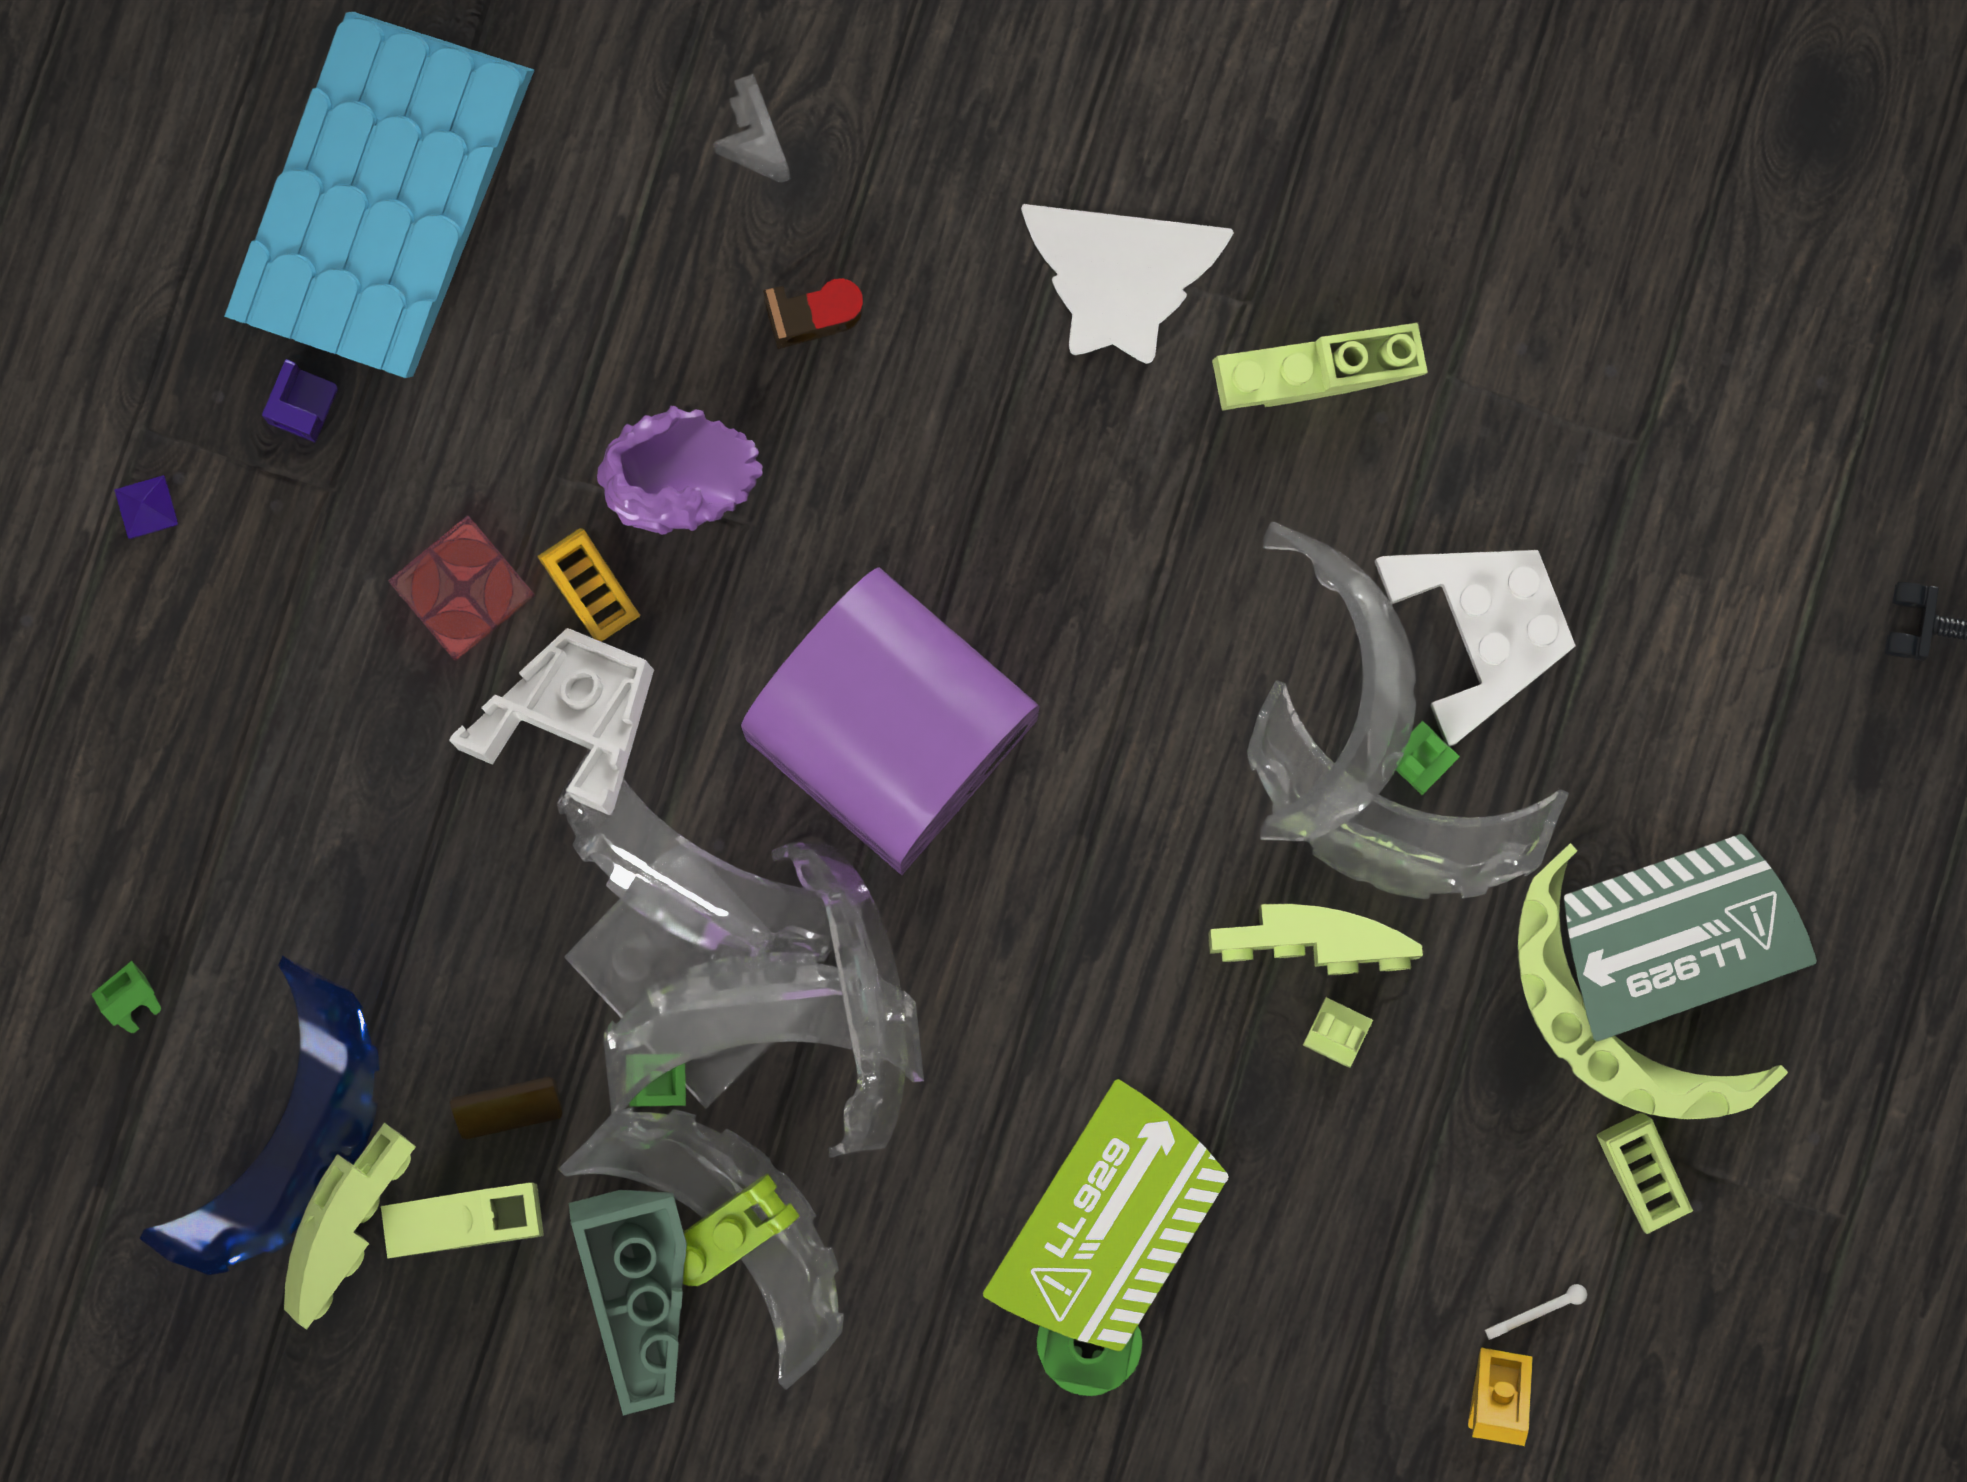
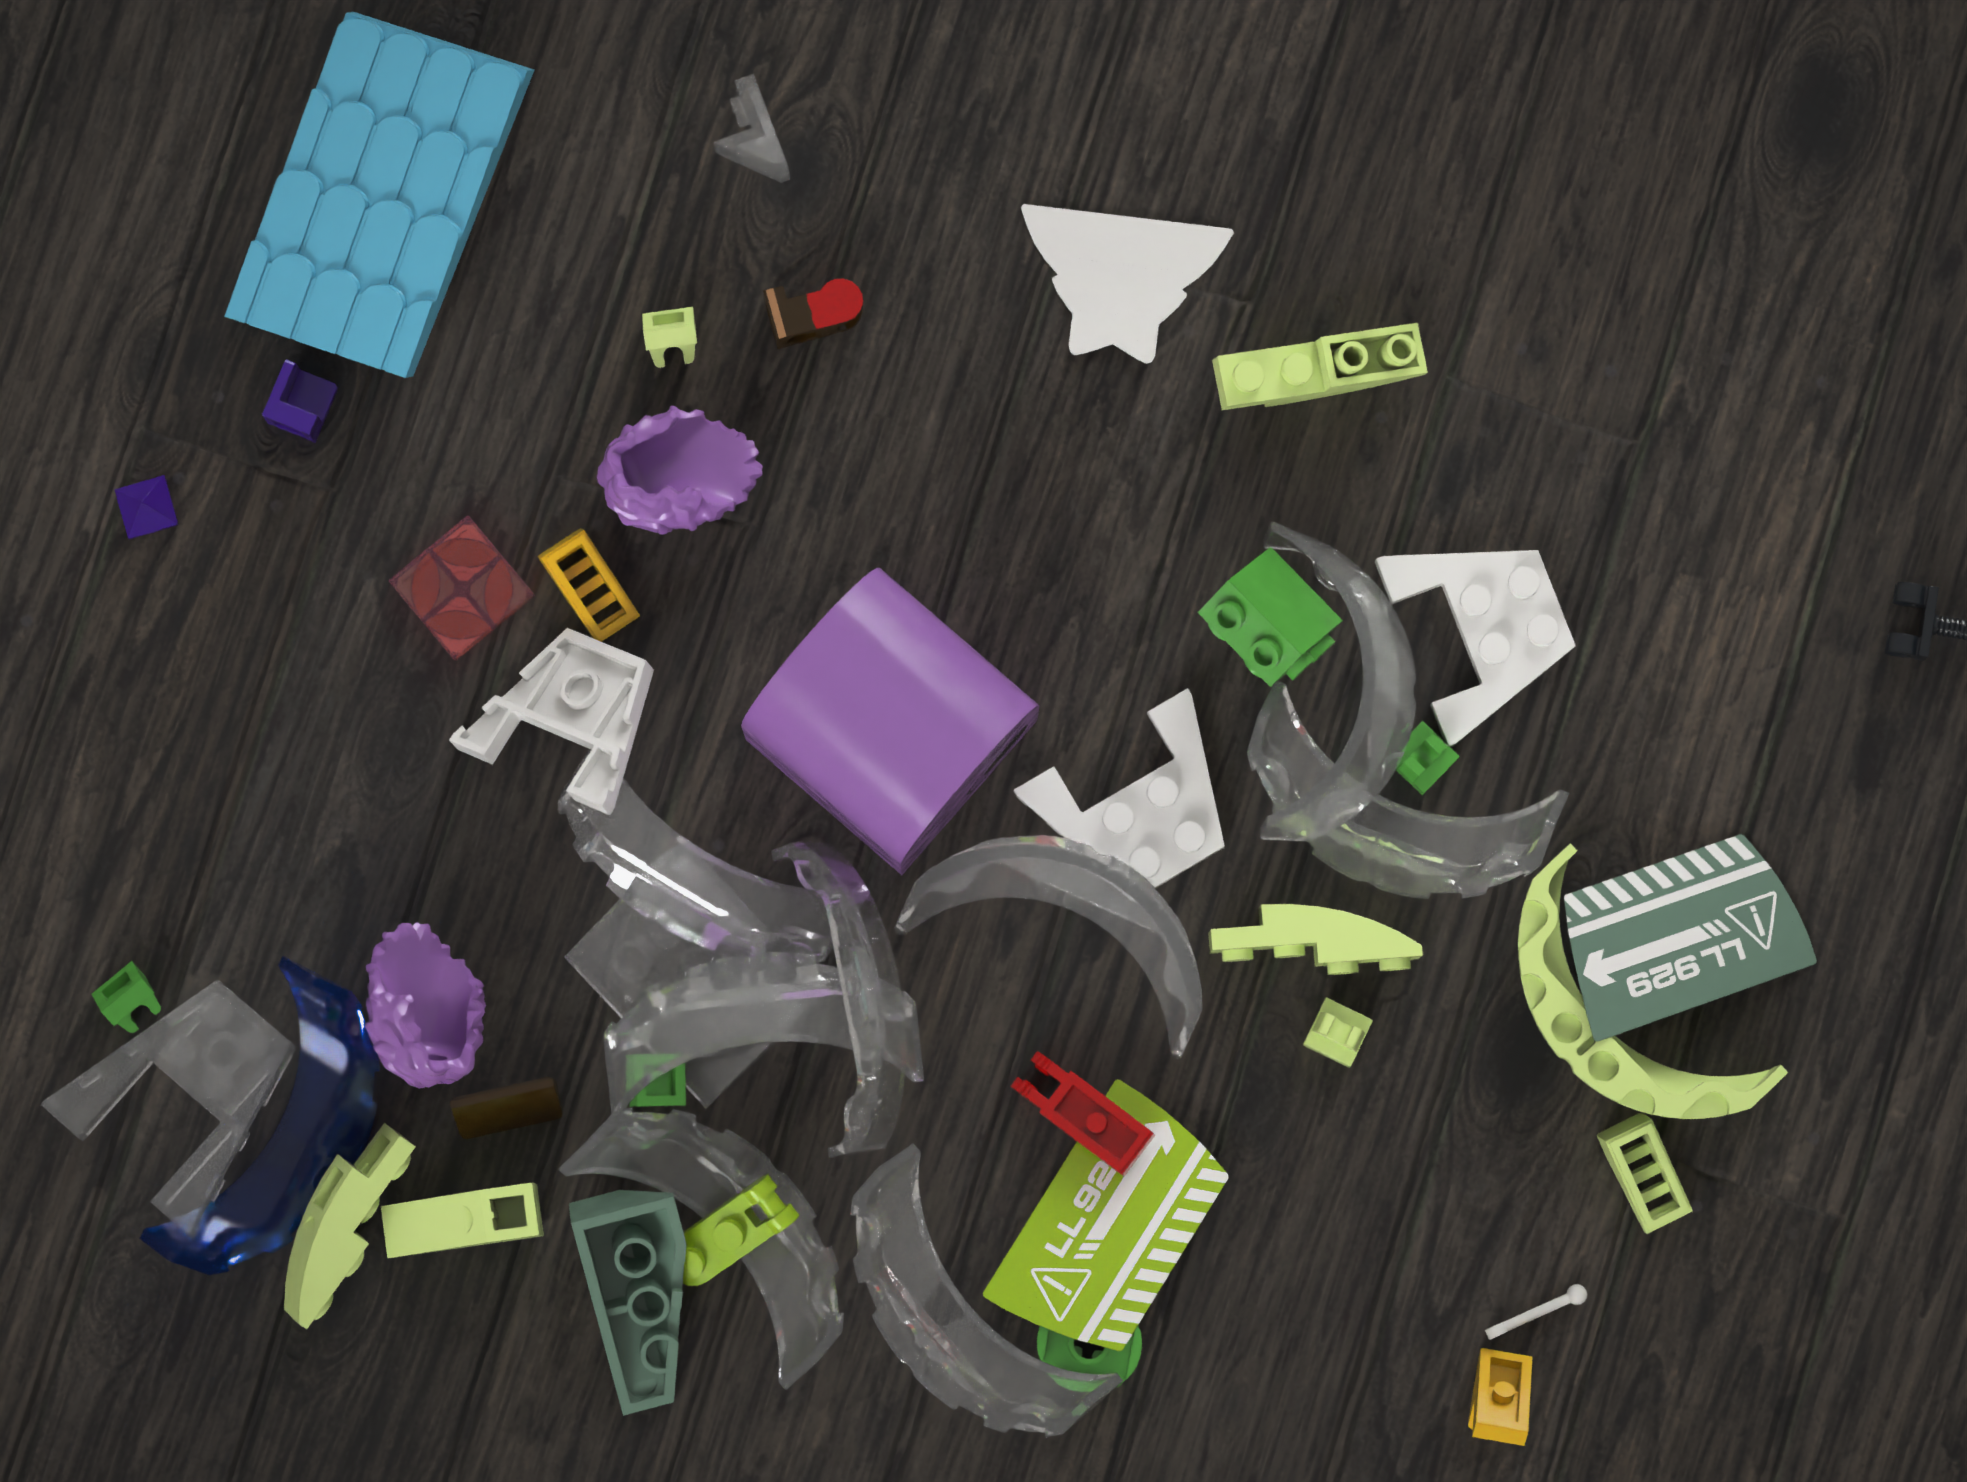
(214, 1053): none -> clear wing
(423, 1008): none -> medium lavender hair
(668, 330): none -> yellowish green tile
(940, 1332): none -> clear windscreen
(1086, 883): none -> clear windscreen
(1088, 1116): none -> red hinge
(1156, 822): none -> white wing
(1271, 618): none -> bright green brick

